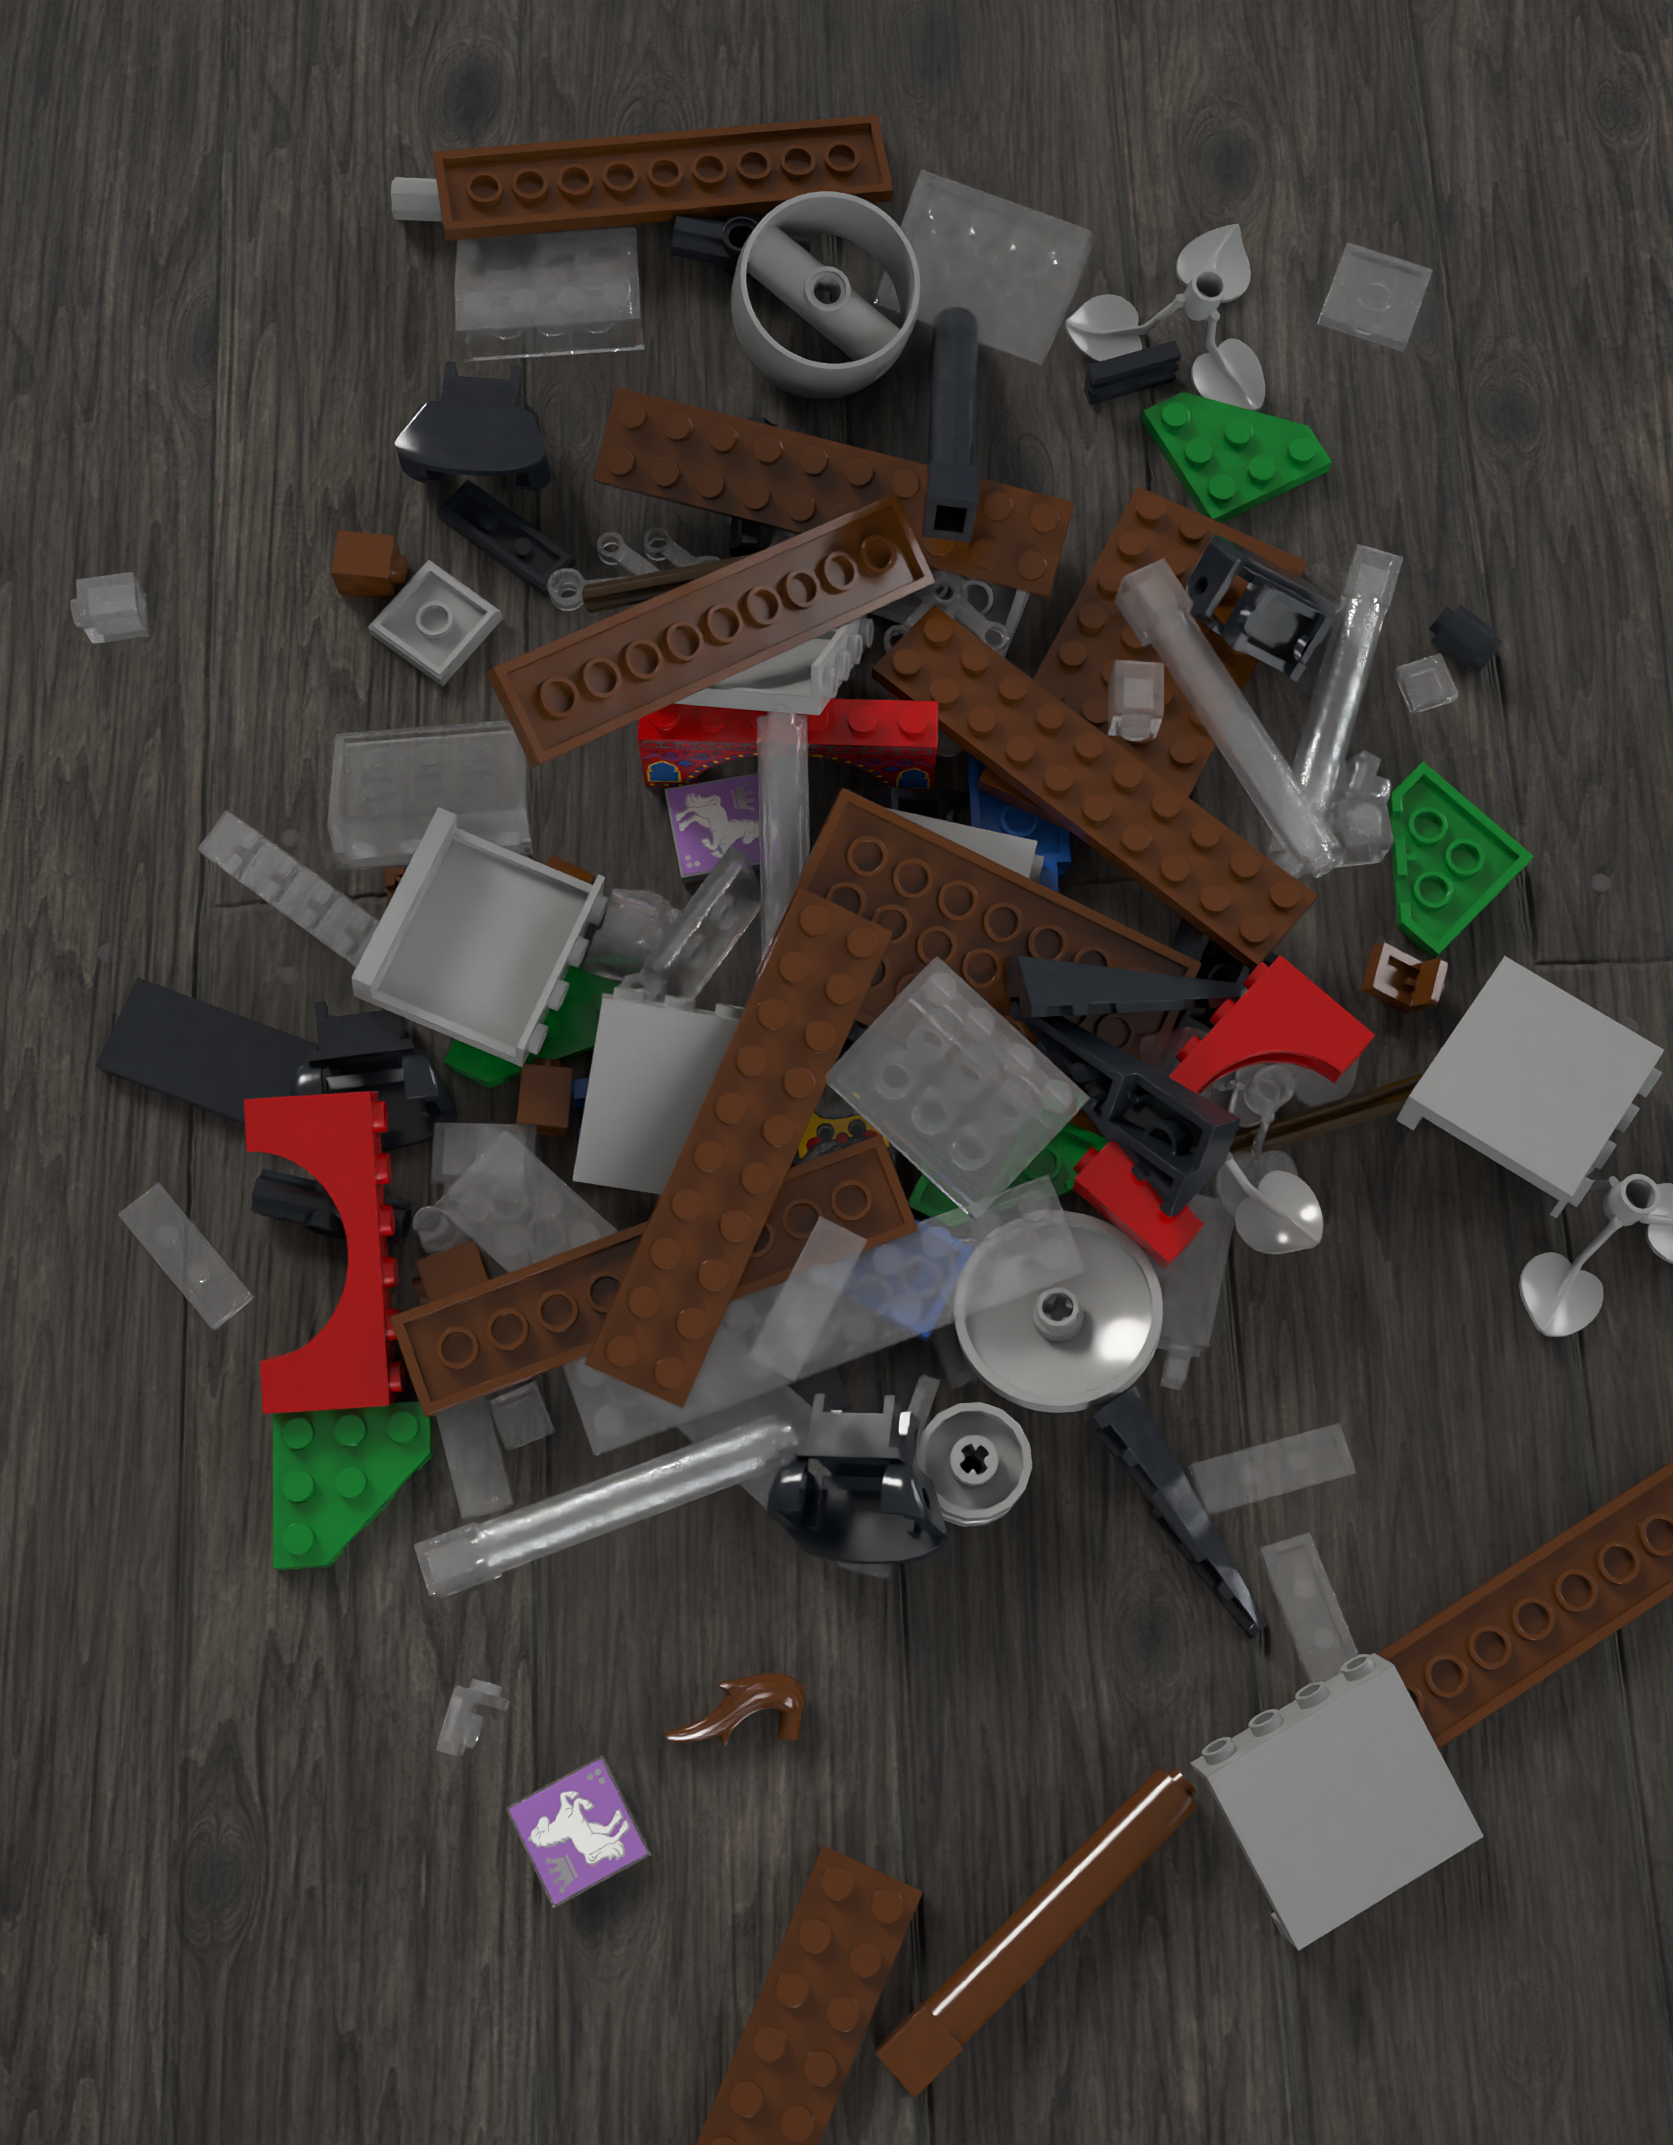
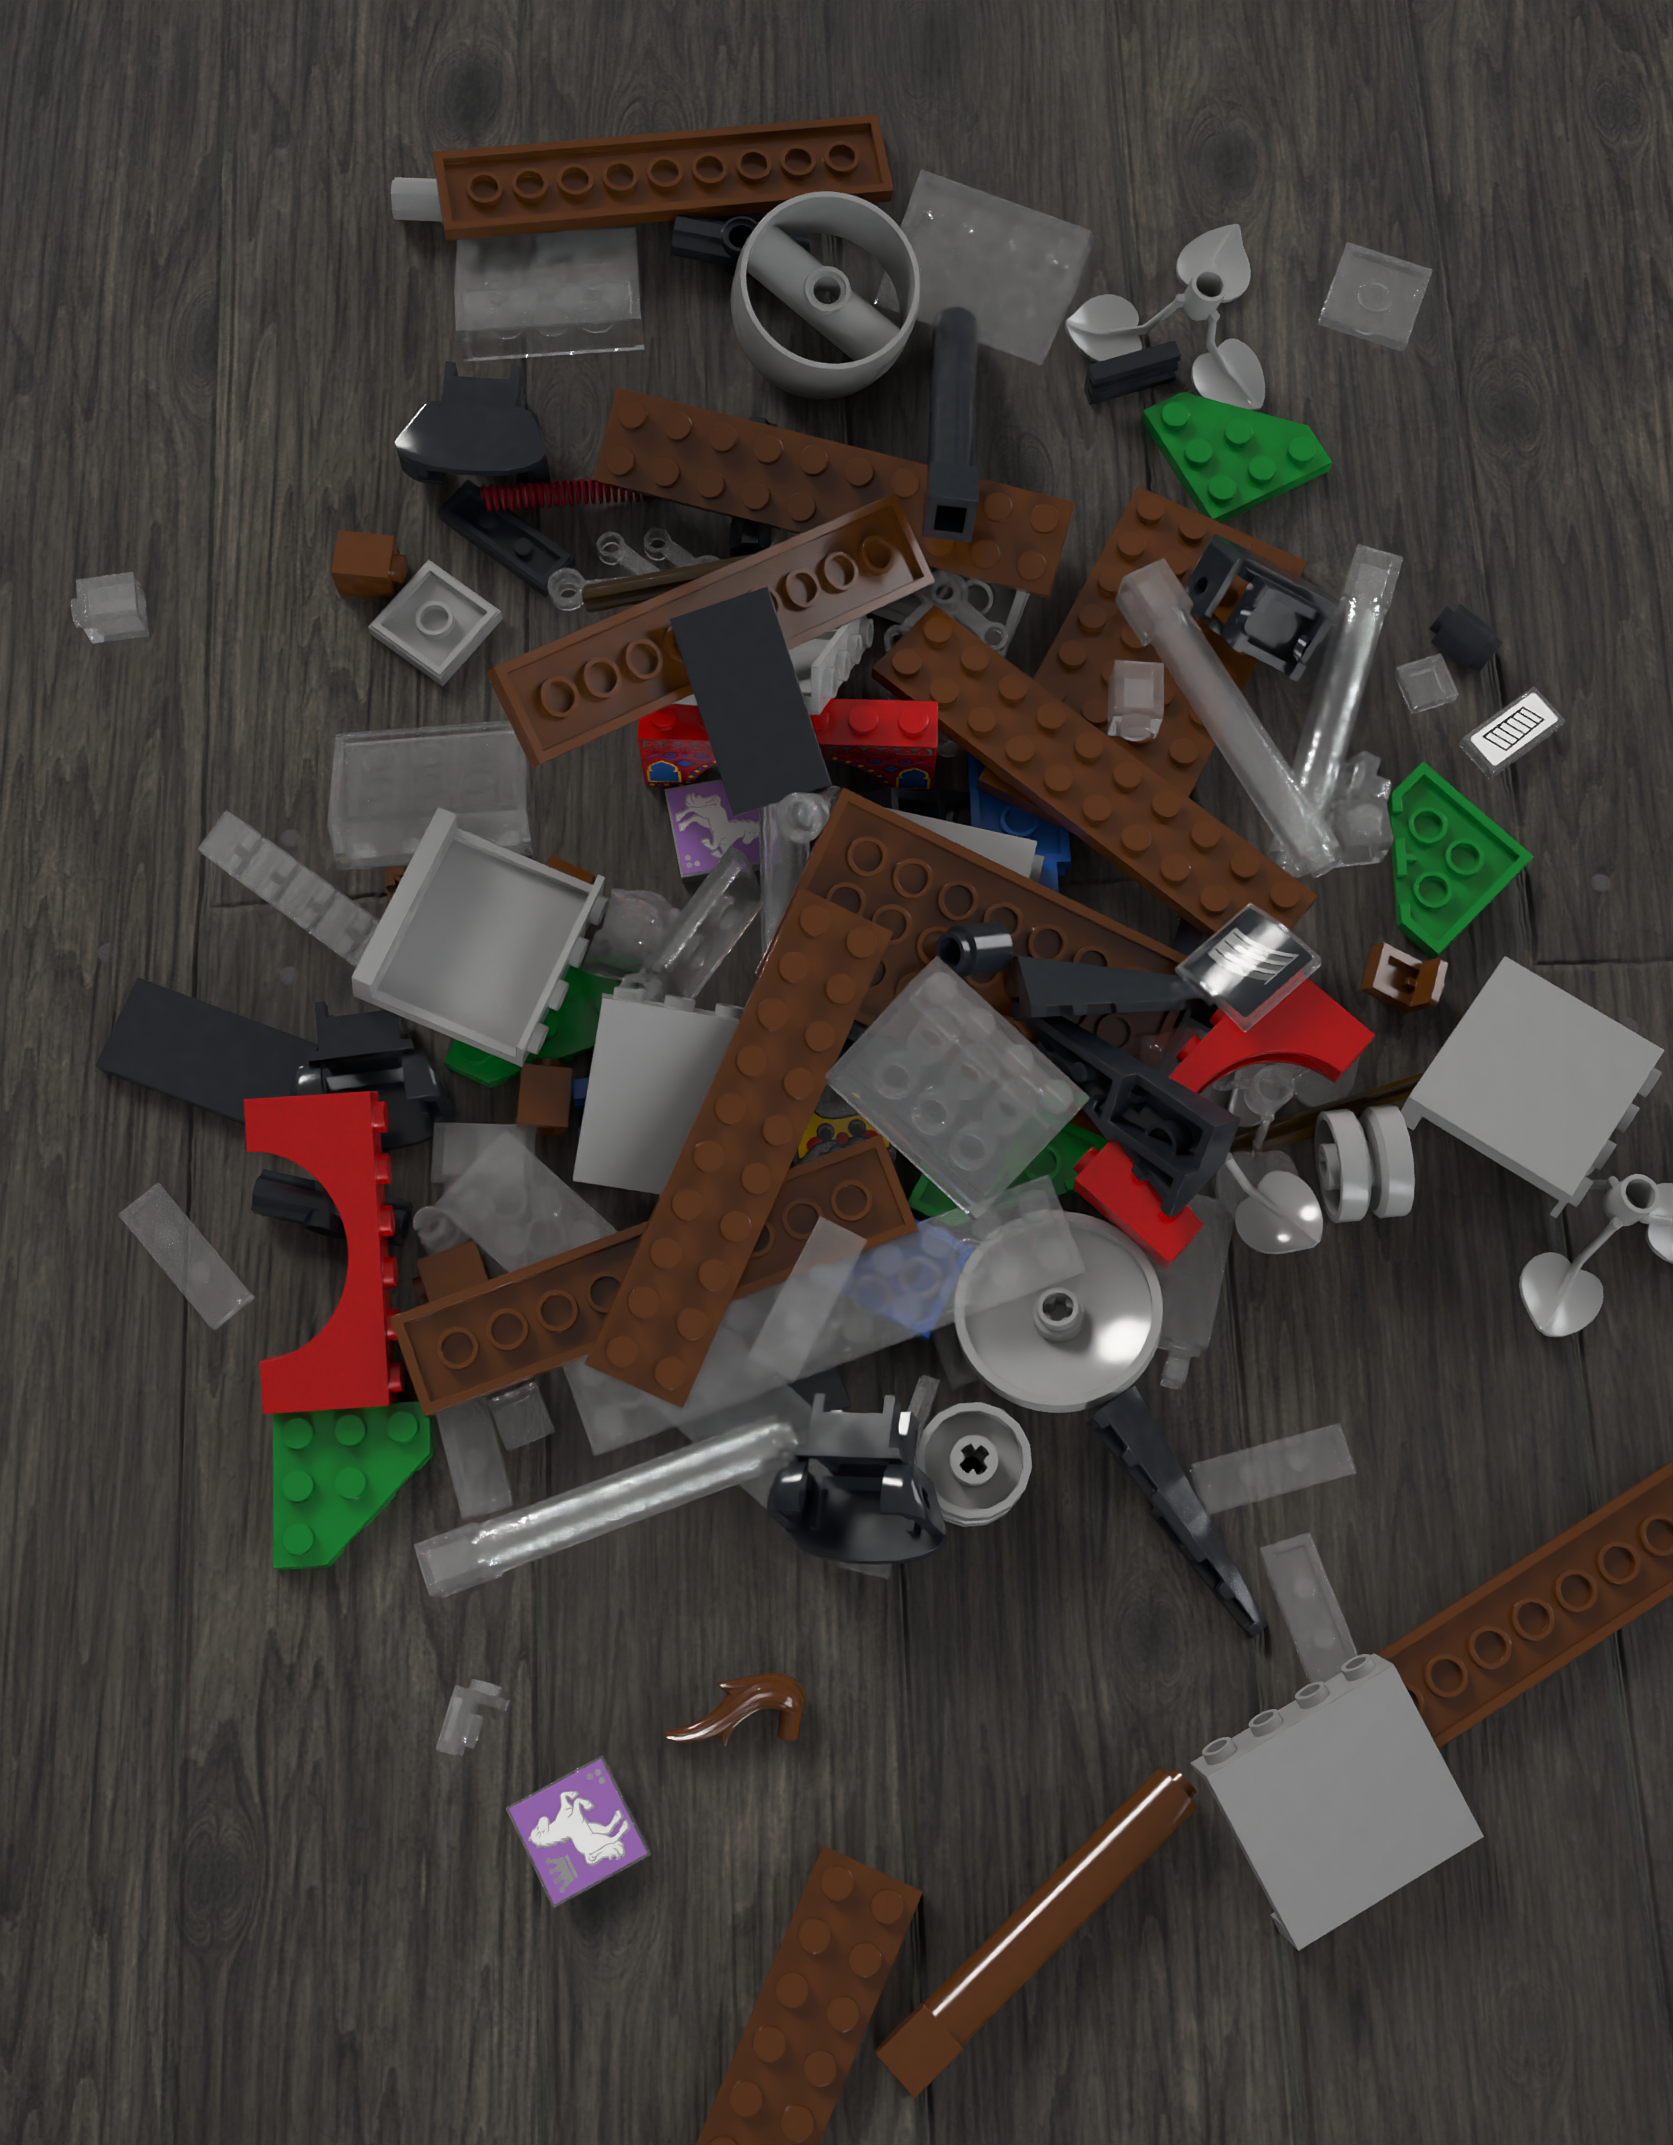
(552, 488): none -> dark red piece
(750, 701): none -> black tile
(806, 814): none -> clear pin
(976, 948): none -> black brick
(1249, 966): none -> slope
(1364, 1163): none -> light grey wheel
(1511, 732): none -> tile

